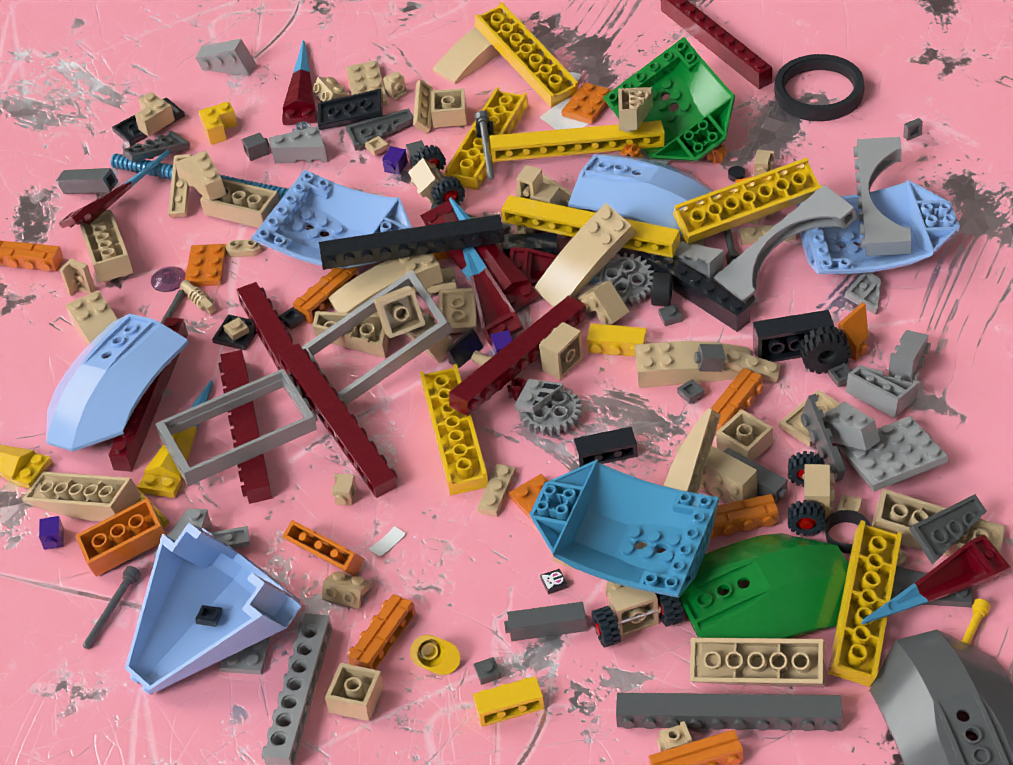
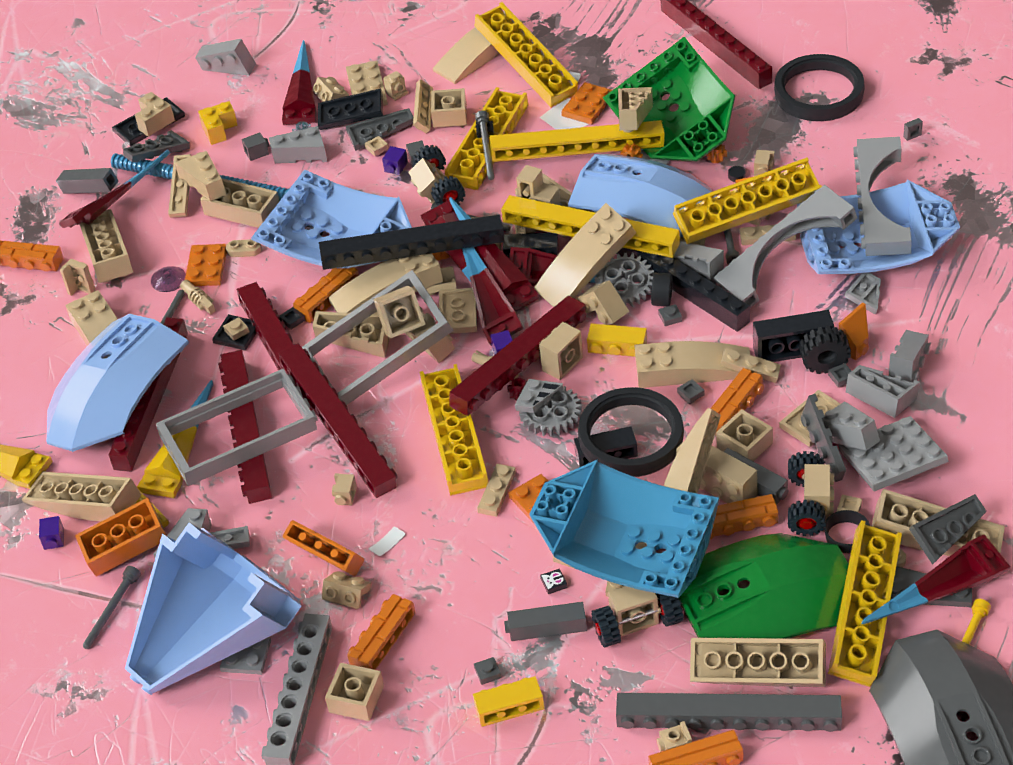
(208, 615): black tile -> none
(435, 654): yellow piece -> none
(464, 348): black slope -> none
(631, 396): none -> black tyre
(710, 357): dark grey brick -> none

